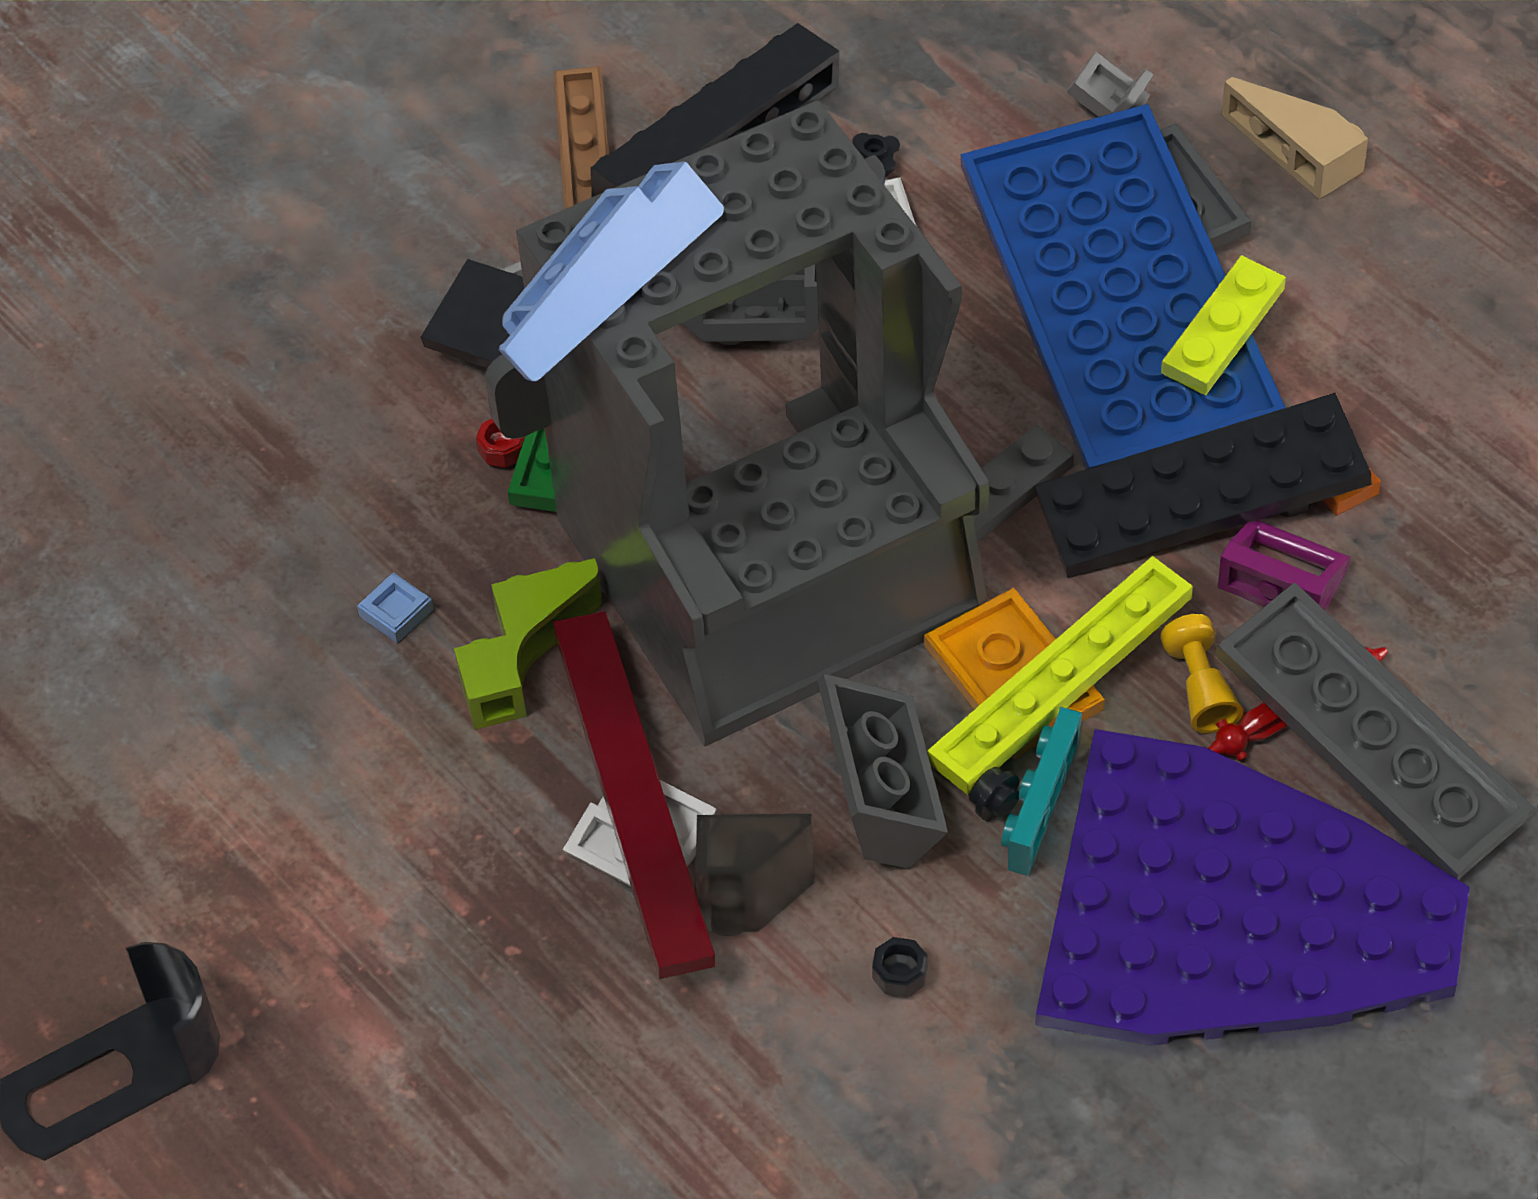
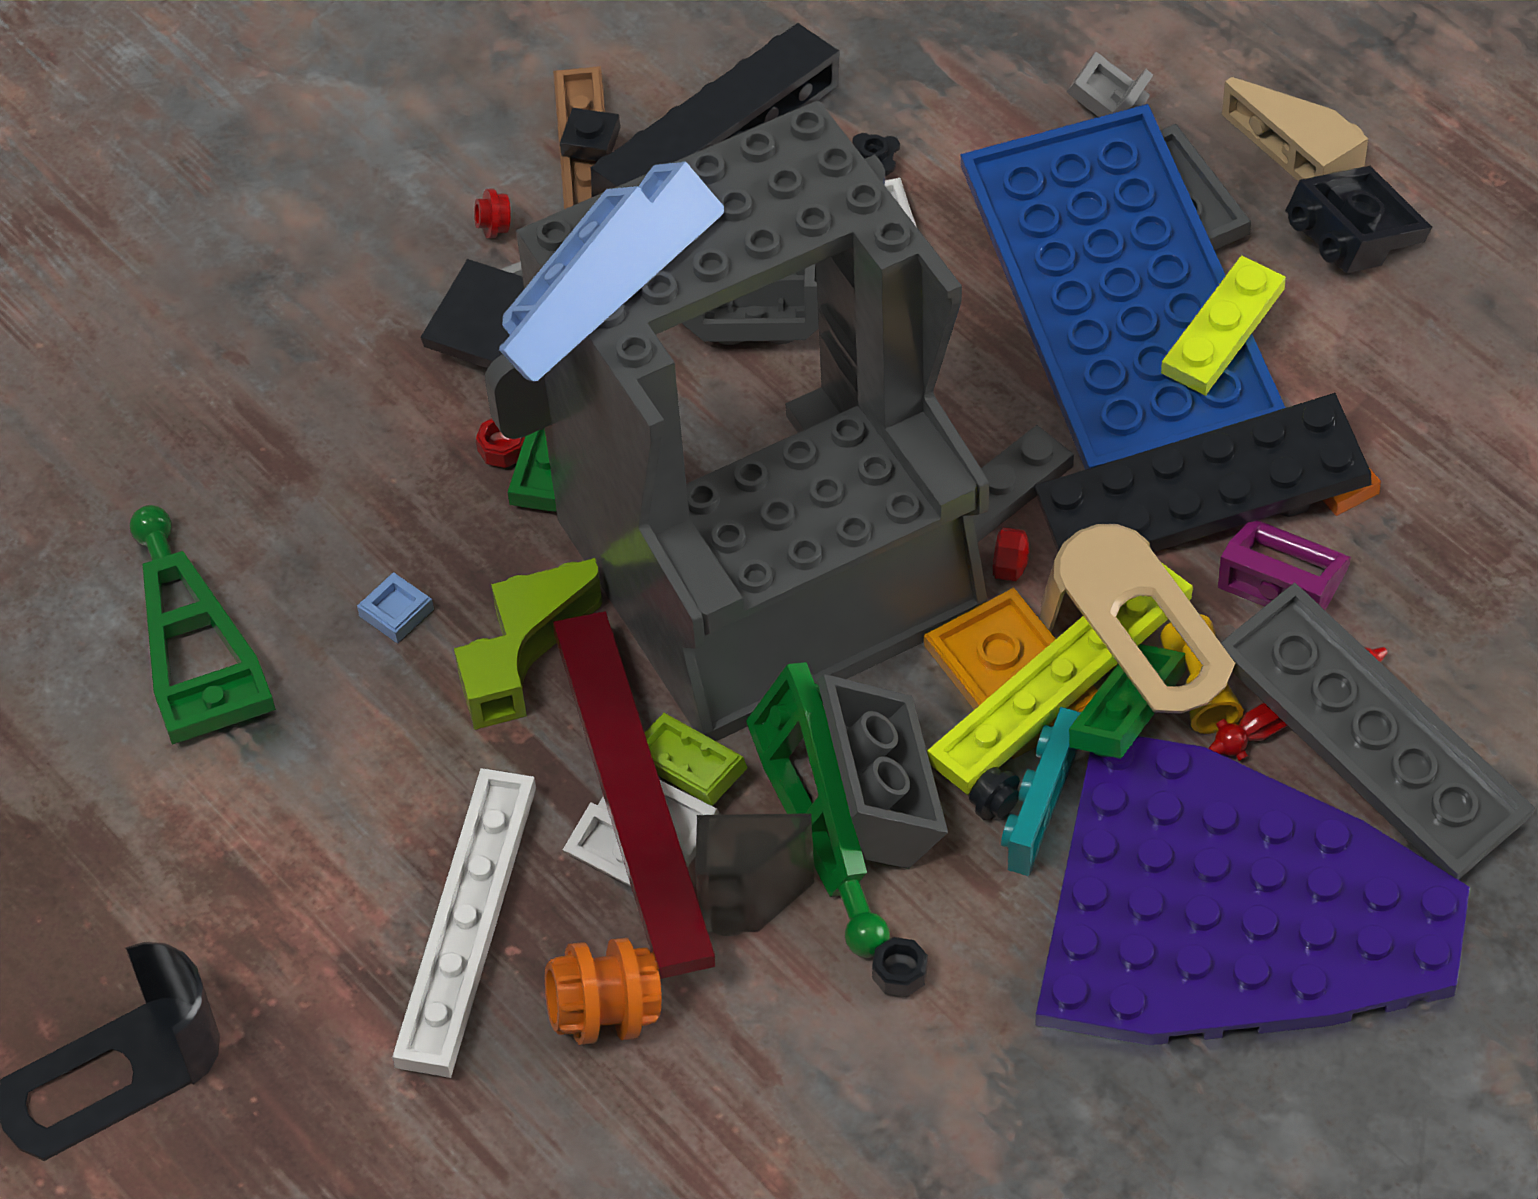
(213, 698): none -> green plate
(464, 924): none -> white plate
(492, 213): none -> red plate
(589, 134): none -> black plate
(602, 991): none -> orange piece
(692, 759): none -> lime plate
(777, 725): none -> green plate
(1010, 554): none -> red tile
(1104, 570): none -> tan piece
(1118, 709): none -> green plate
(1355, 218): none -> black plate

